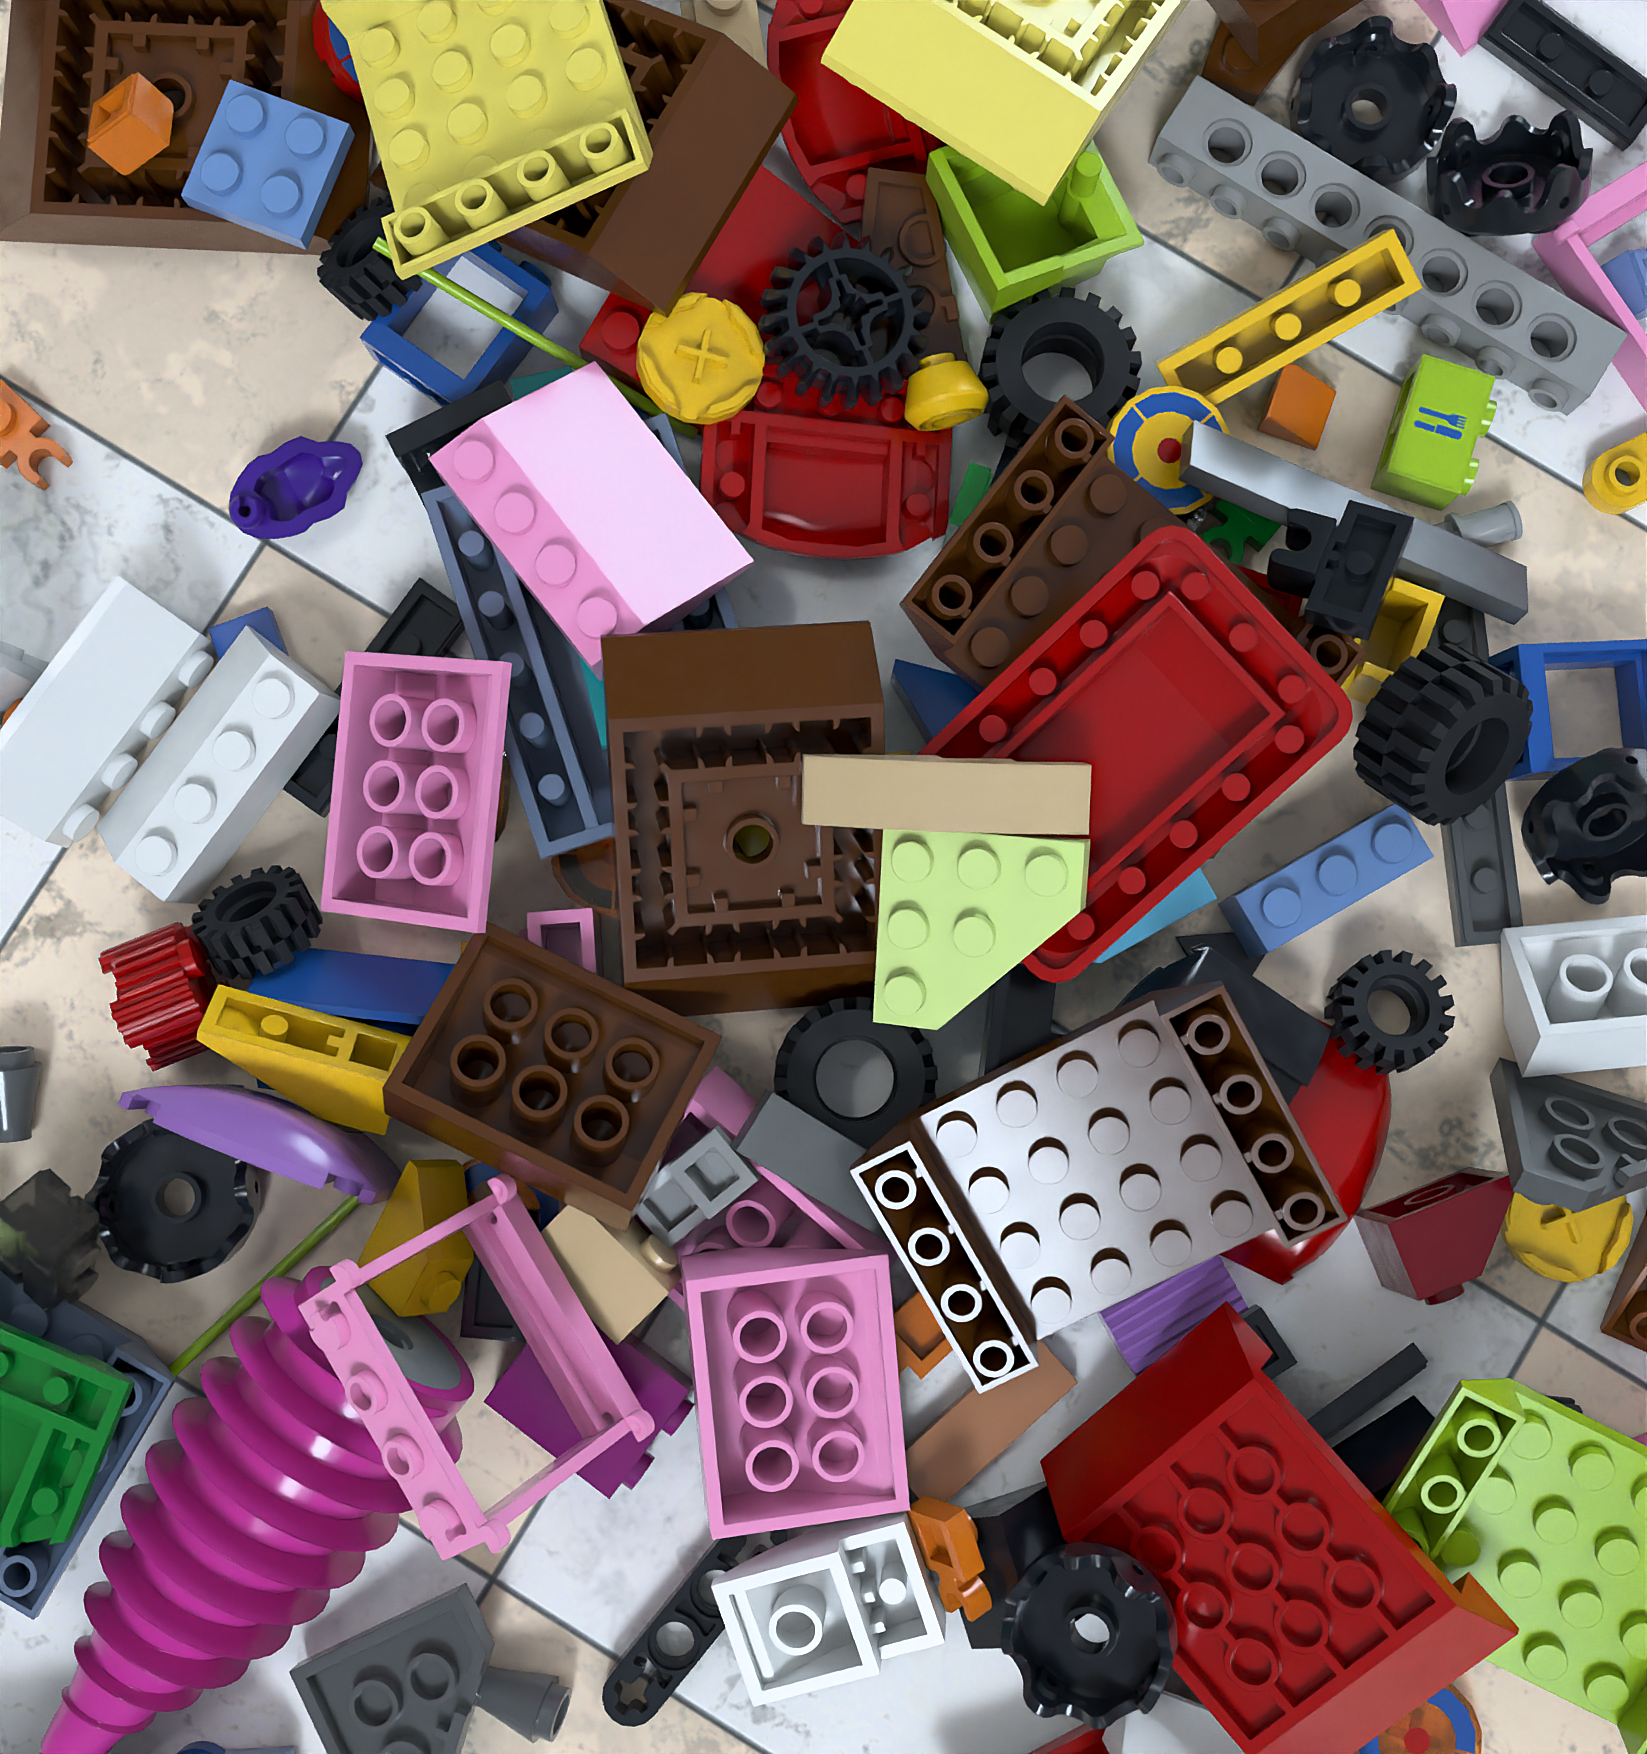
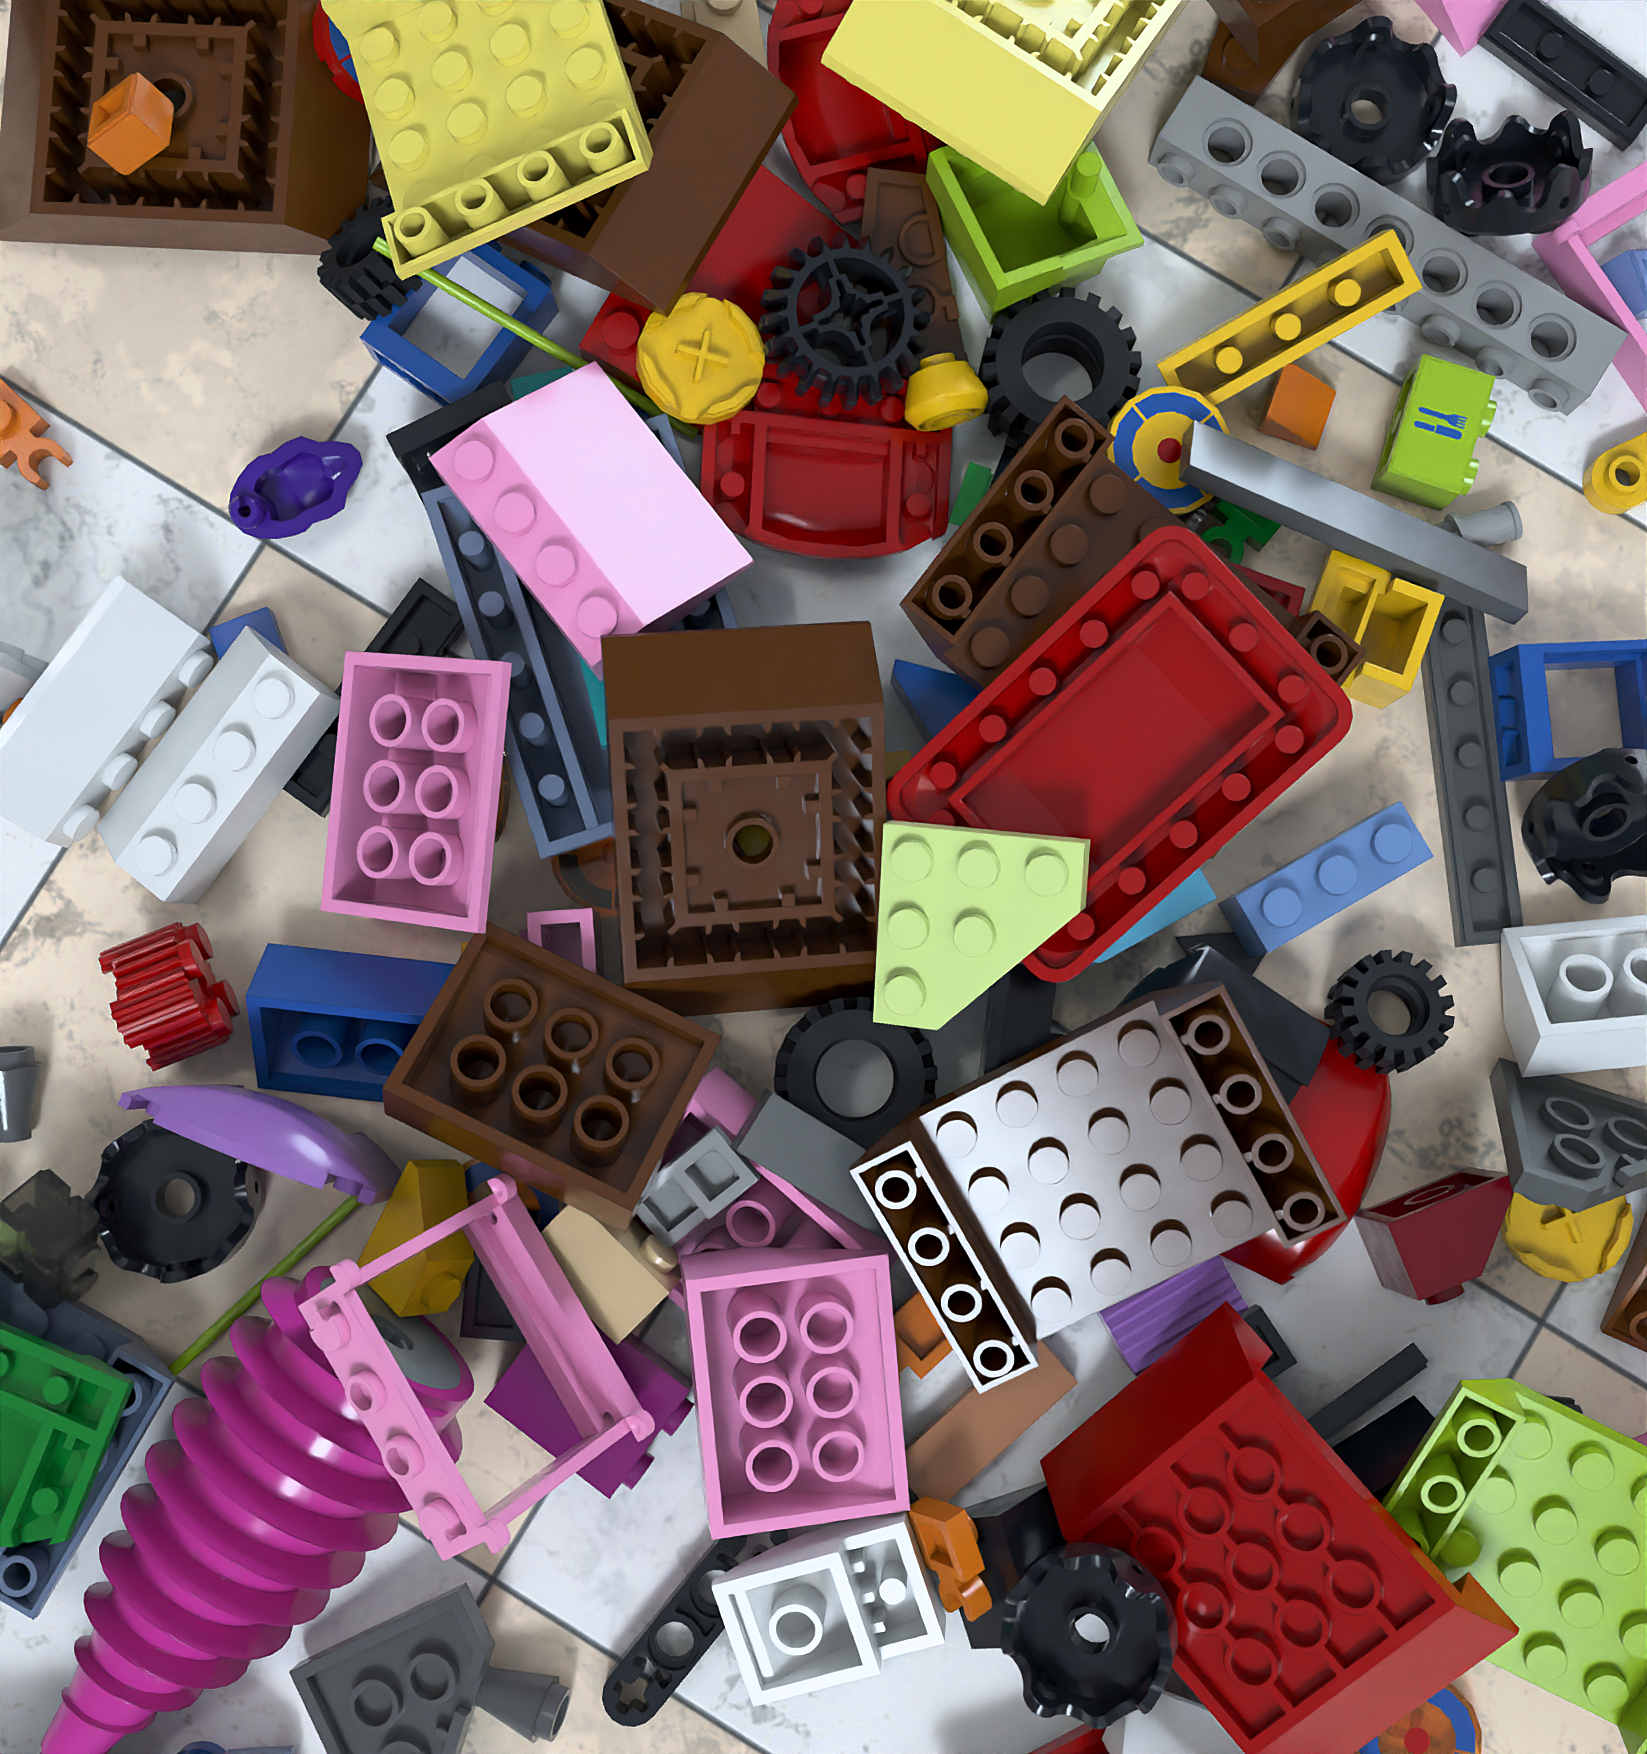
(257, 922): black tyre -> none
(268, 164): medium blue plate -> none
(306, 1055): yellow slope -> none
(946, 794): tan slope -> none
(1342, 567): black plate -> none
(1443, 734): black tyre -> none

